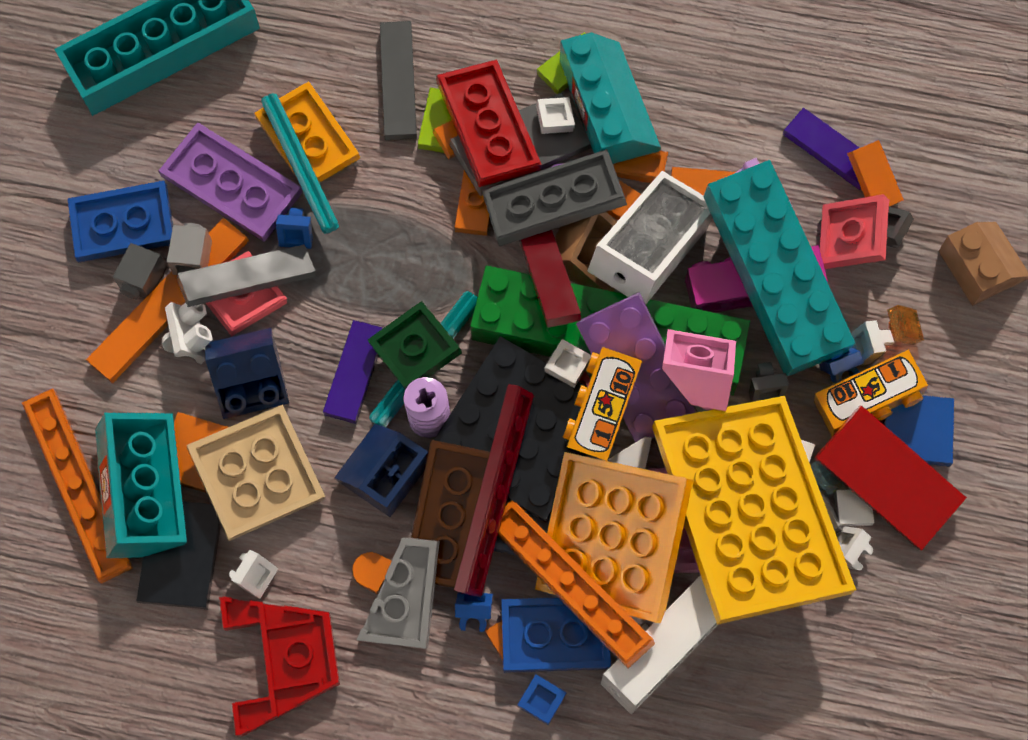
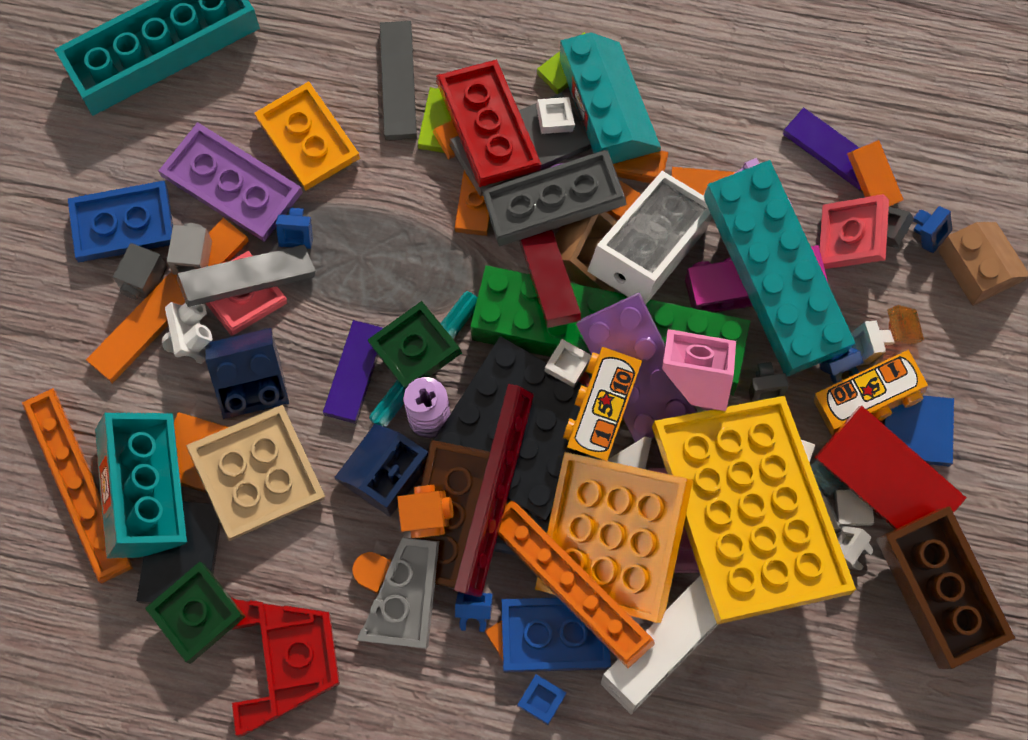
(195, 612): none -> dark green plate
(253, 573): white tile -> none
(300, 163): teal axle -> none
(425, 512): none -> orange brick
(933, 227): none -> blue tile
(945, 588): none -> reddish brown brick

